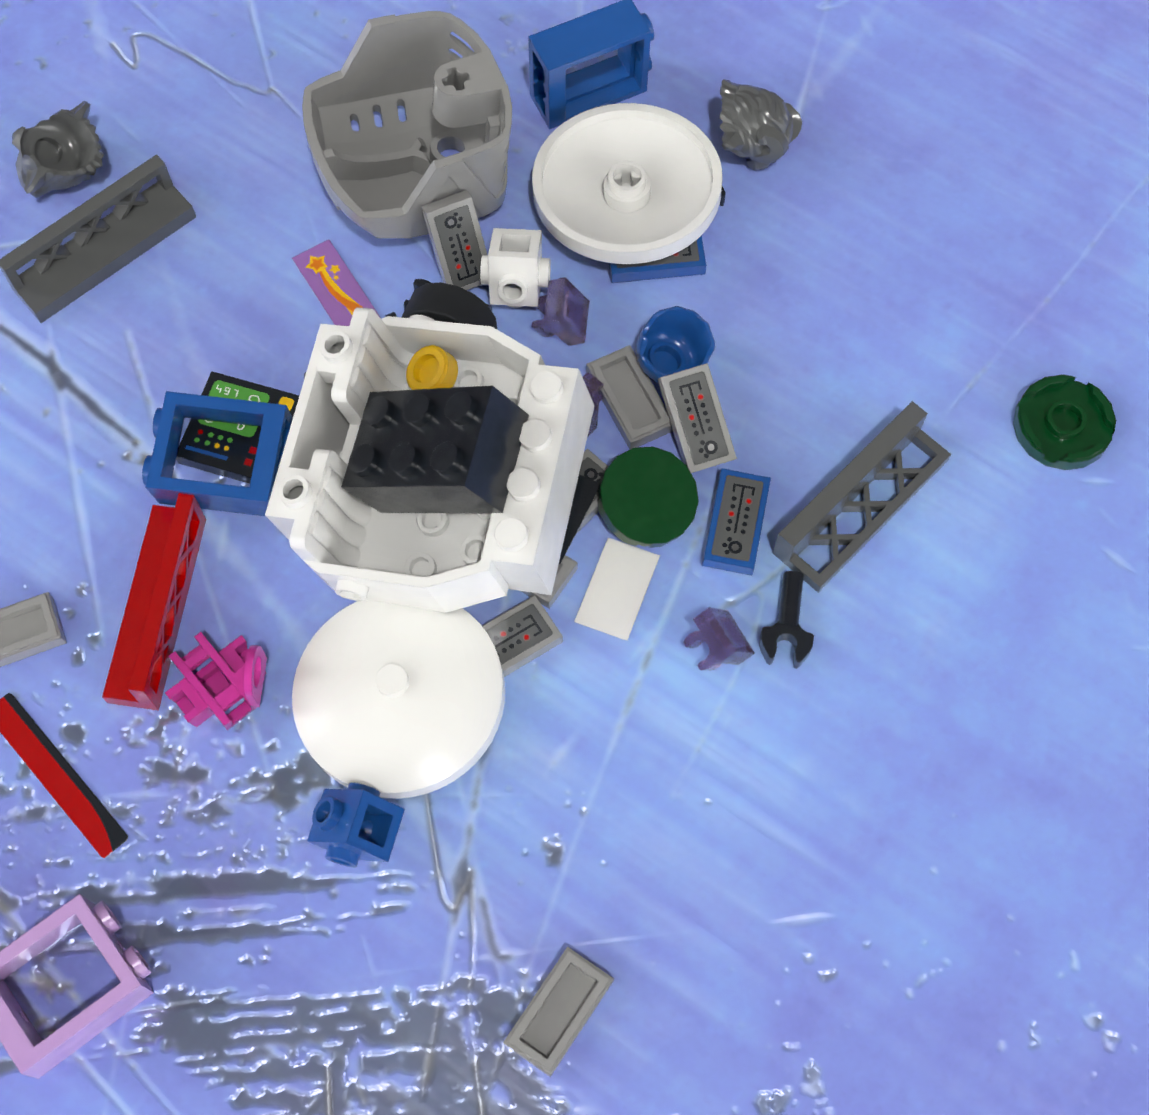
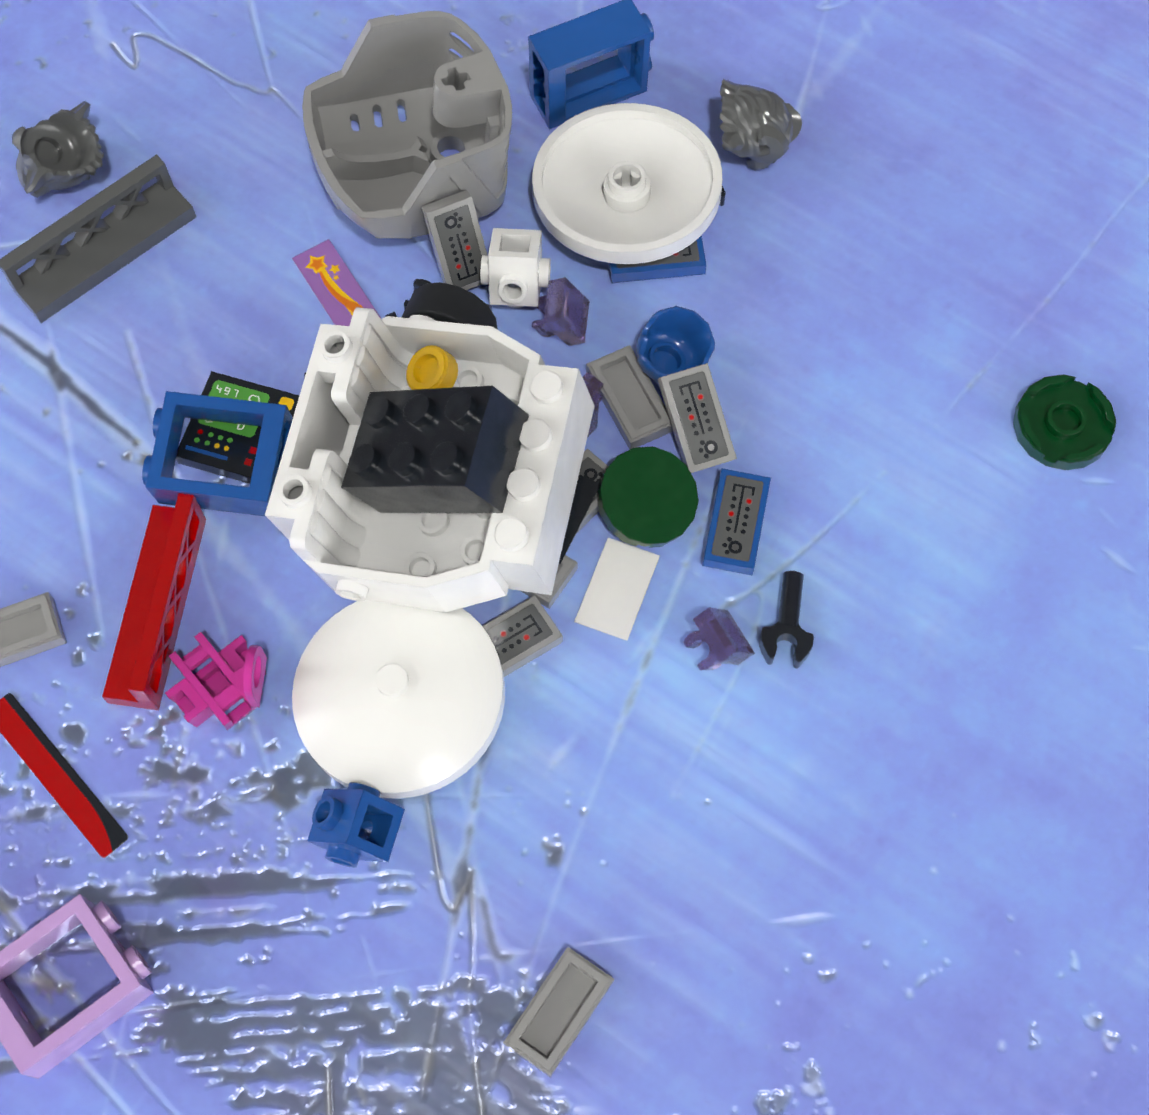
(848, 484): dark grey fence -> none

